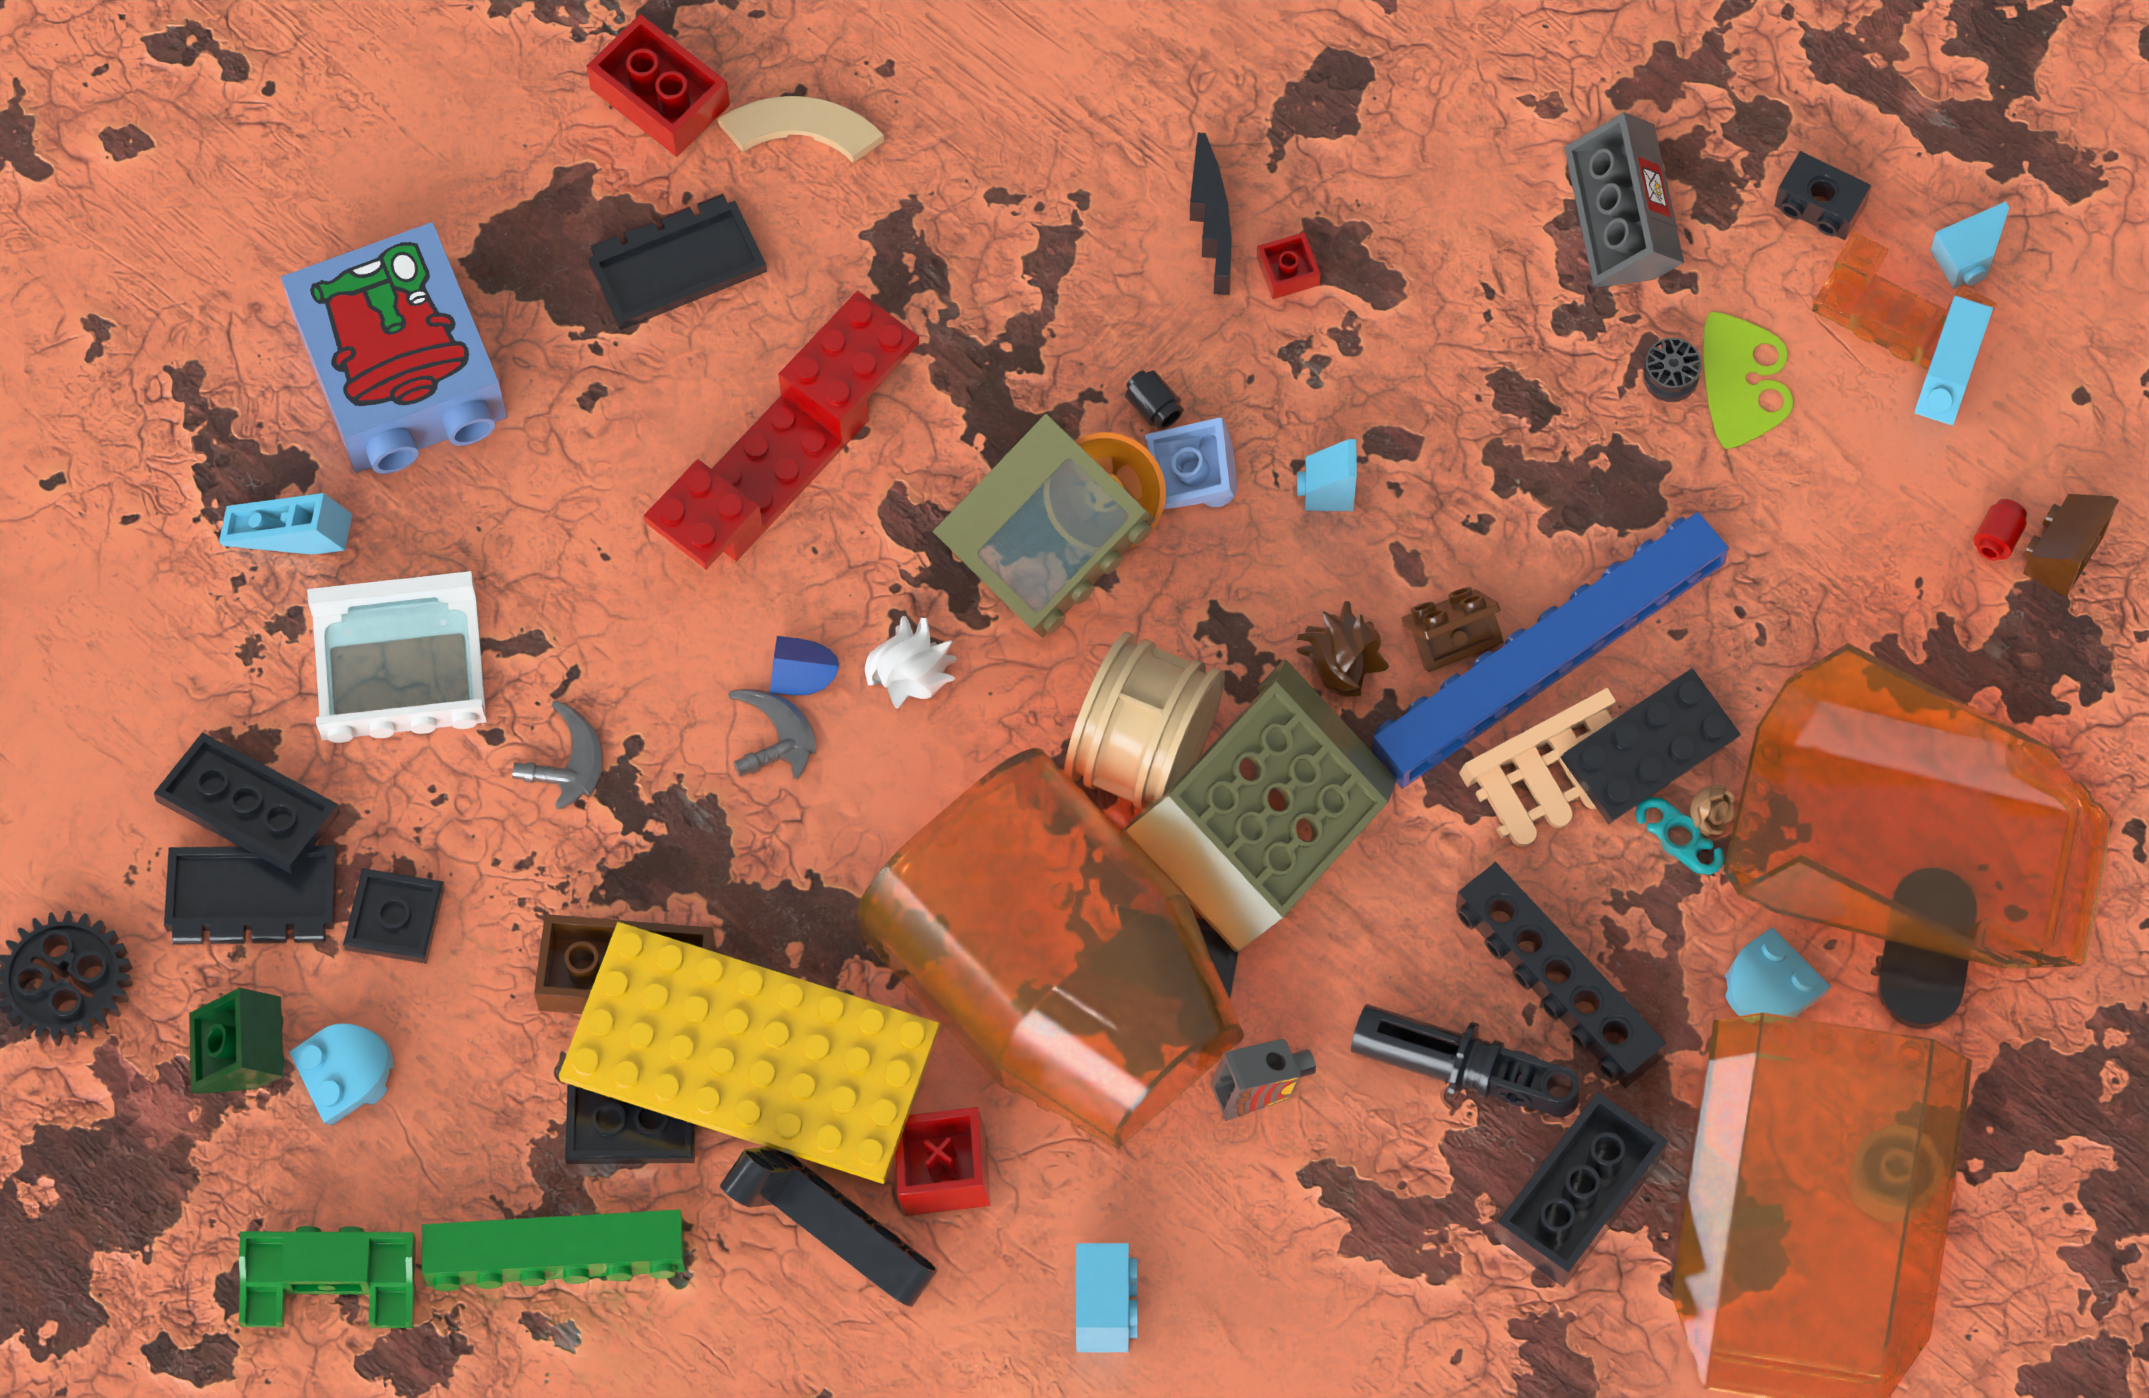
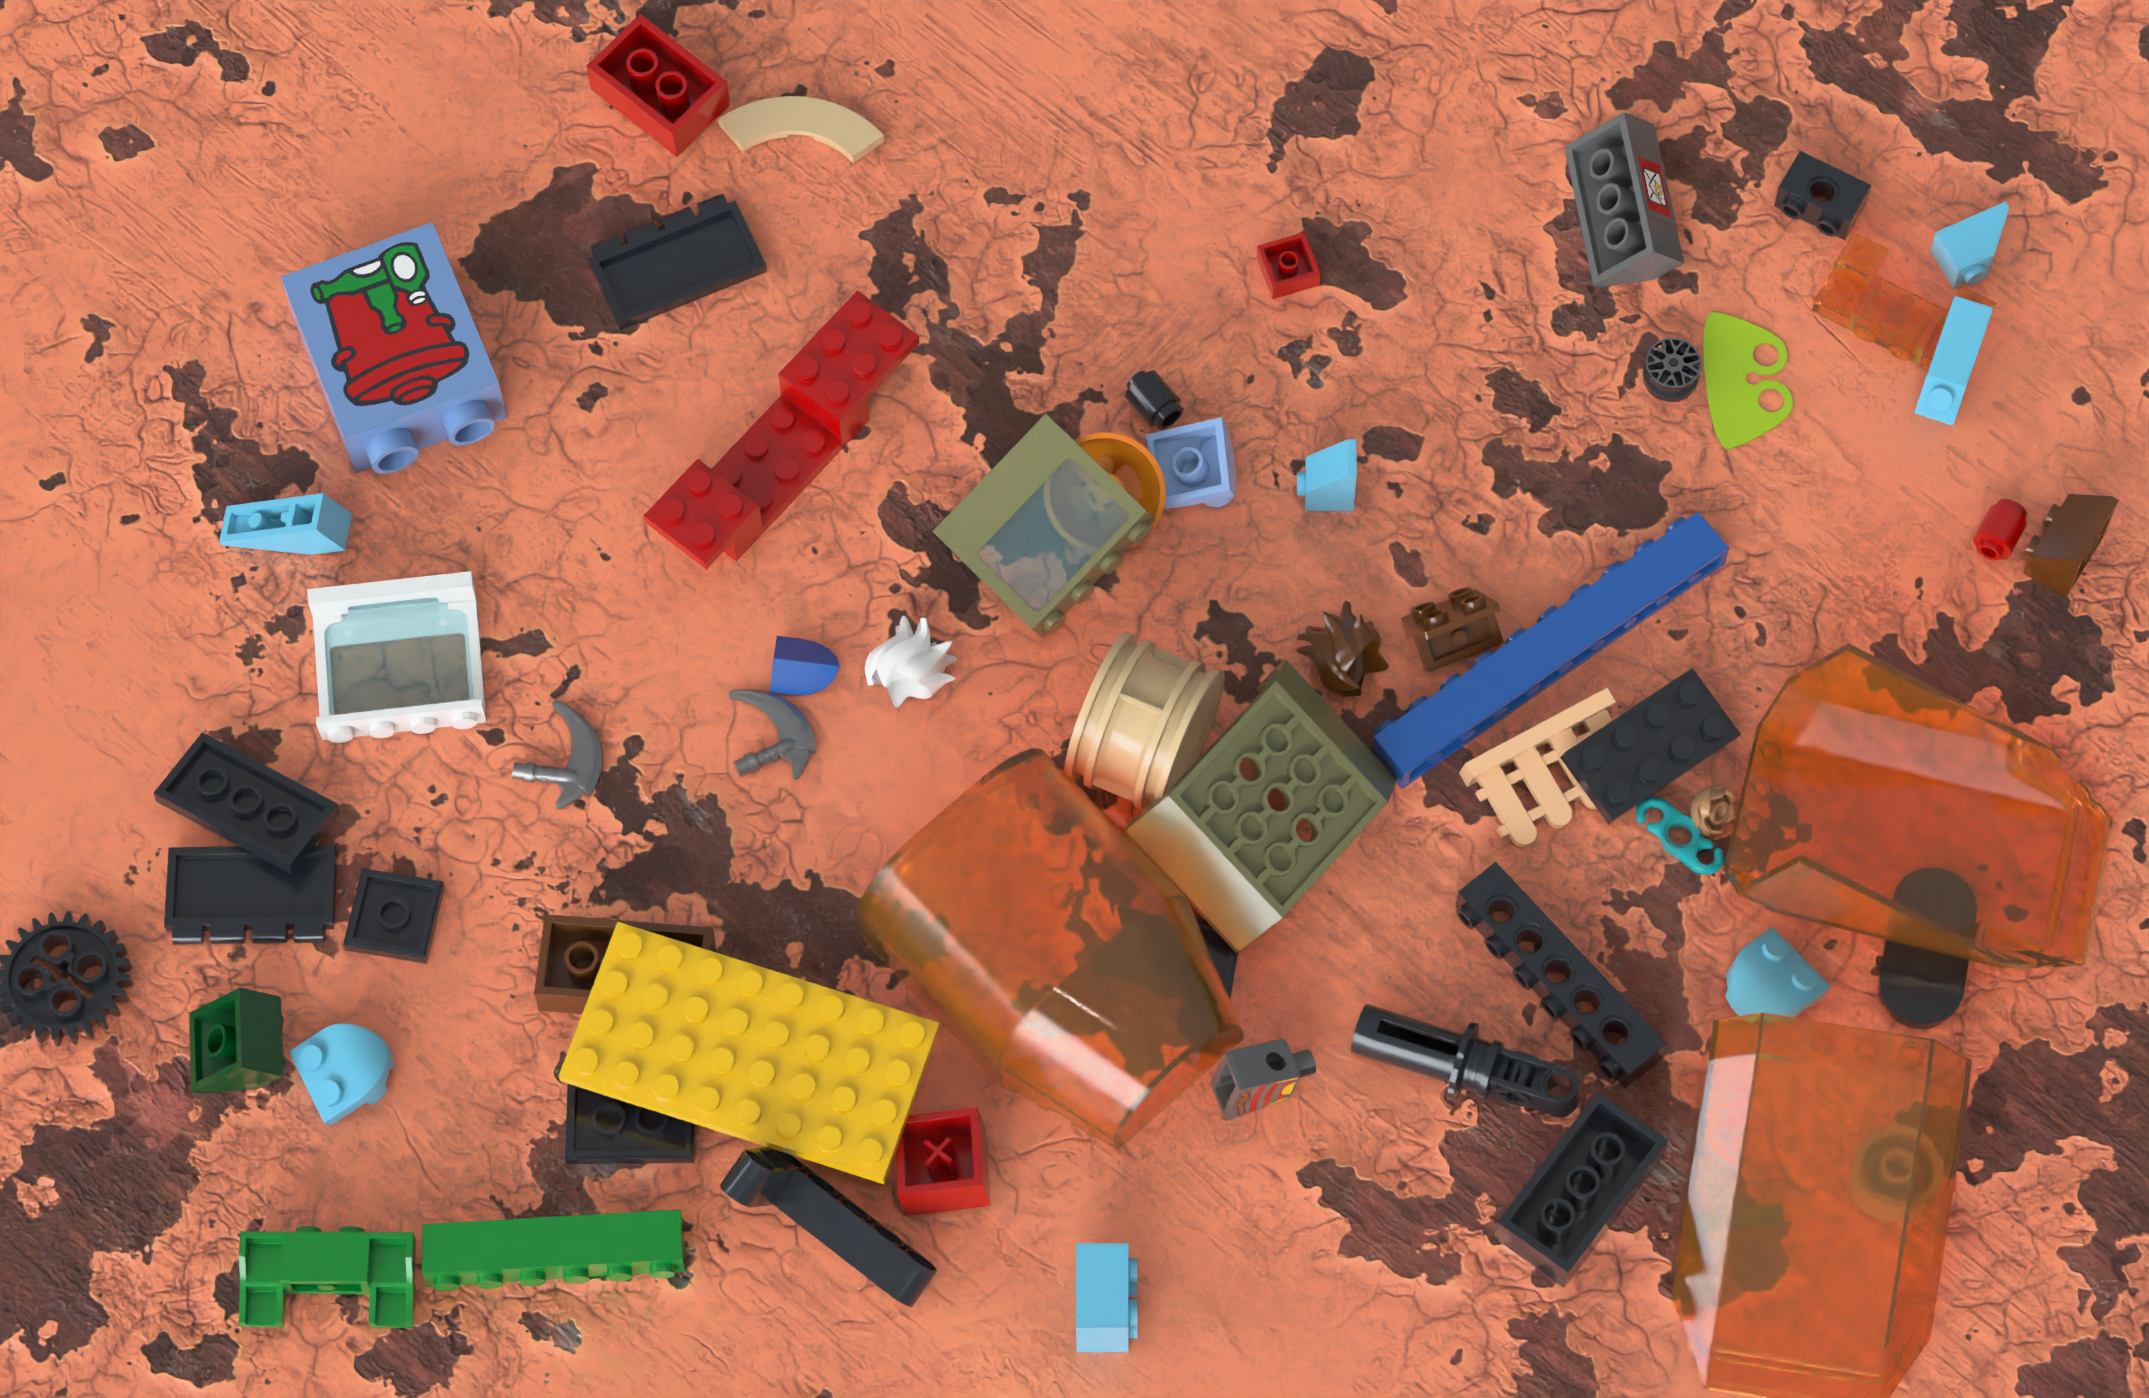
(1210, 206): black slope -> none

